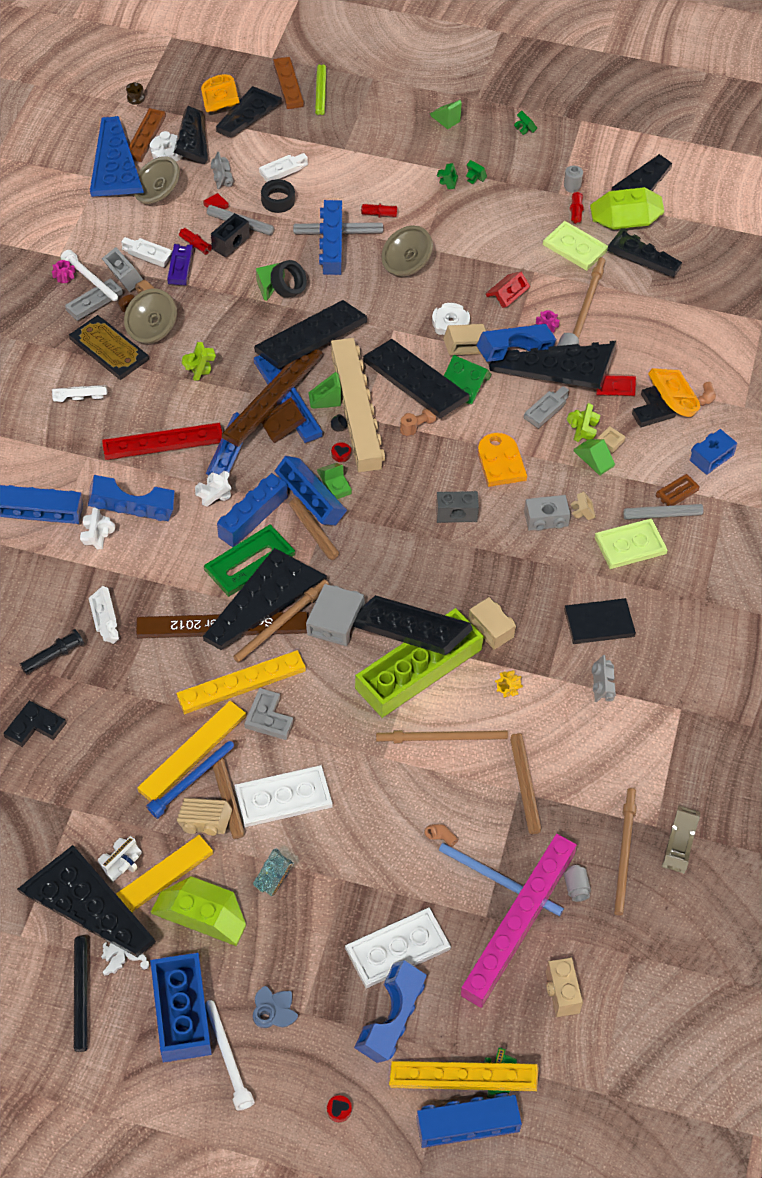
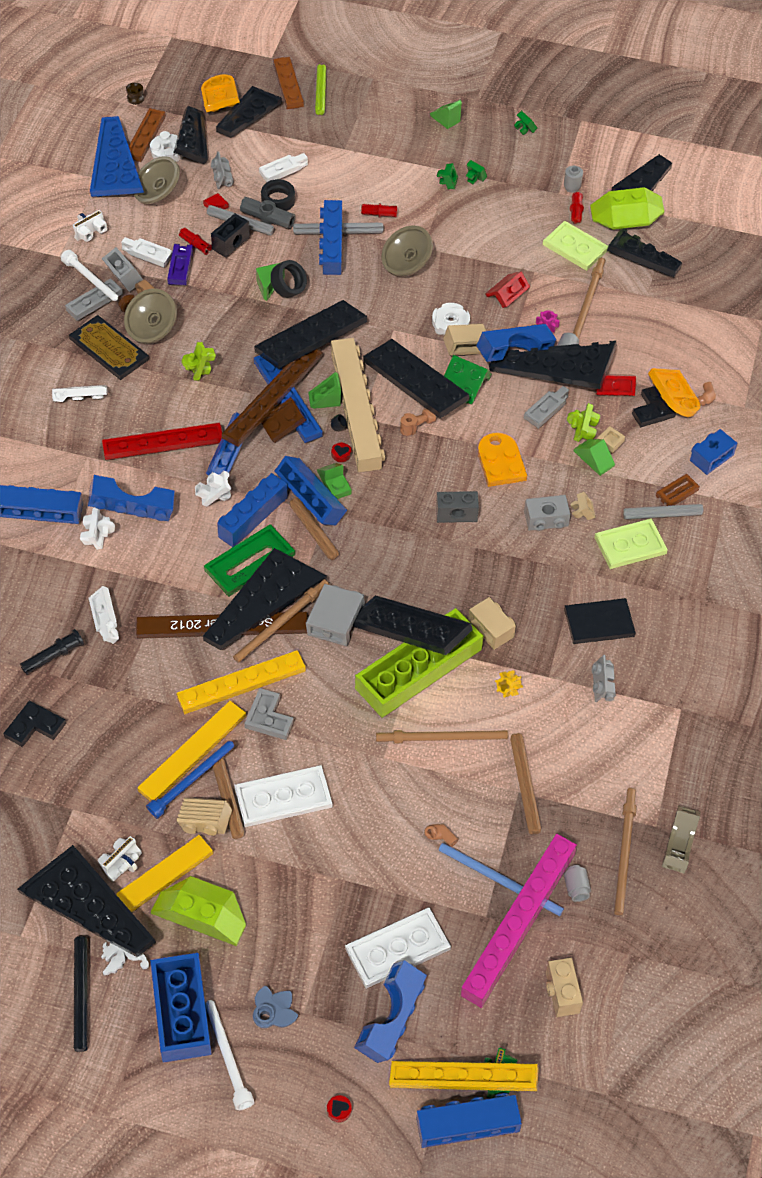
(63, 271): dark pink gear -> none
(88, 224): none -> white hips
(267, 212): none -> dark grey piece
(273, 873): clear light blue hips -> none

